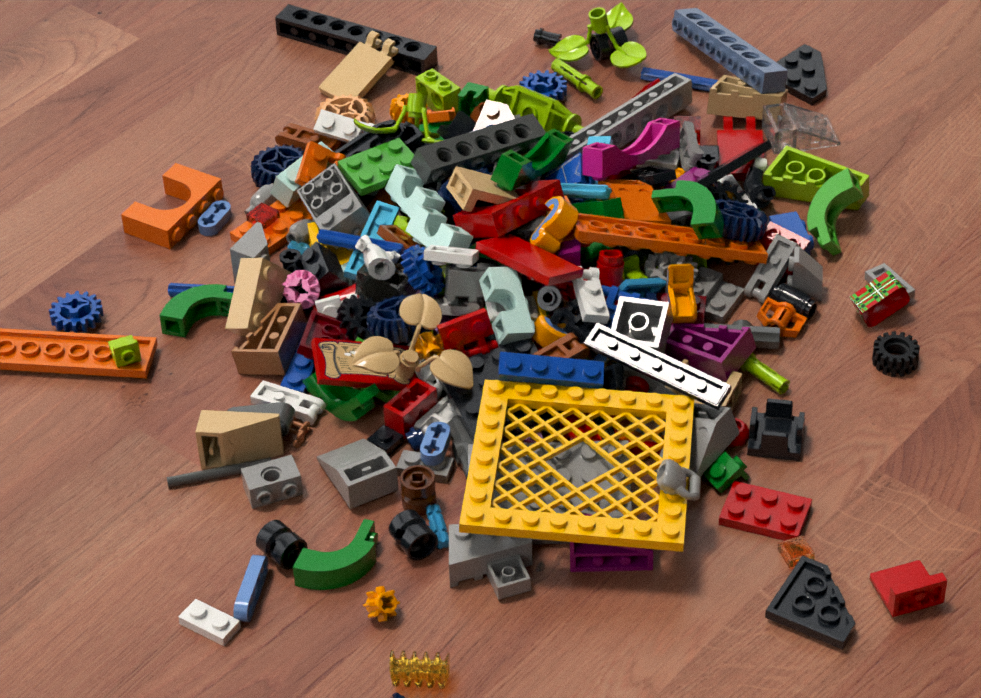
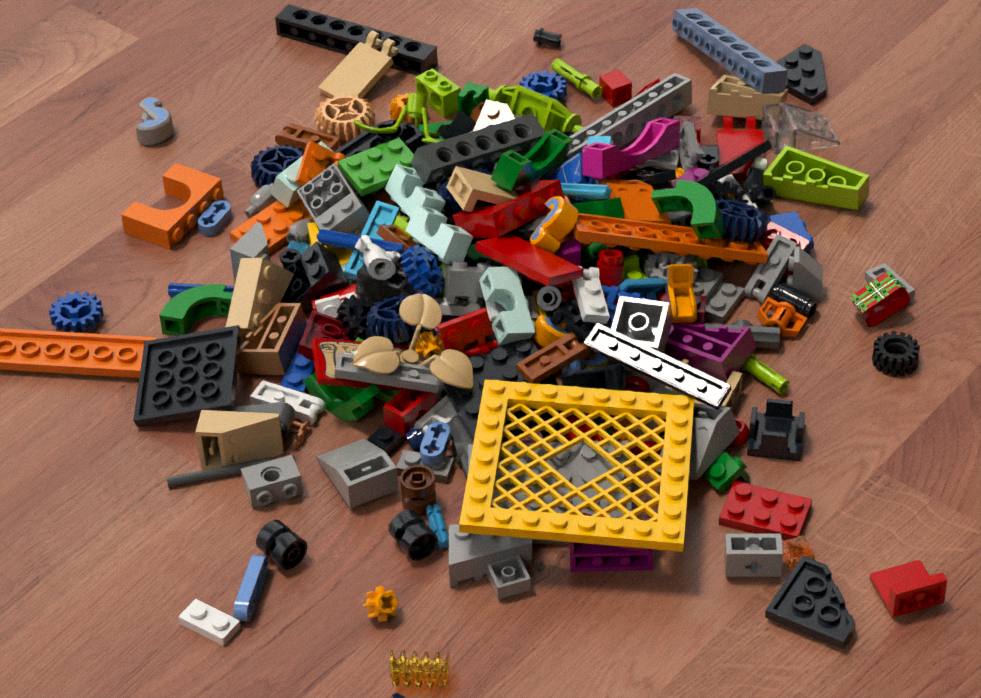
(124, 350): lime bracket -> none
(156, 124): none -> light grey animal
(188, 375): none -> black plate
(264, 214): clear red tile -> none
(309, 283): bright pink gear -> none
(337, 126): white plate -> none
(341, 567): green arch -> none
(405, 376): none -> light grey plate
(441, 116): orange piece -> none
(444, 254): white plate -> none
(550, 370): blue plate -> none
(574, 46): lime plant -> none
(602, 46): black wheel -> none
(616, 87): none -> red panel
(672, 480): light grey piece -> none
(698, 83): blue axle -> none
(753, 555): none -> light grey brick
(828, 204): bright green arch -> none

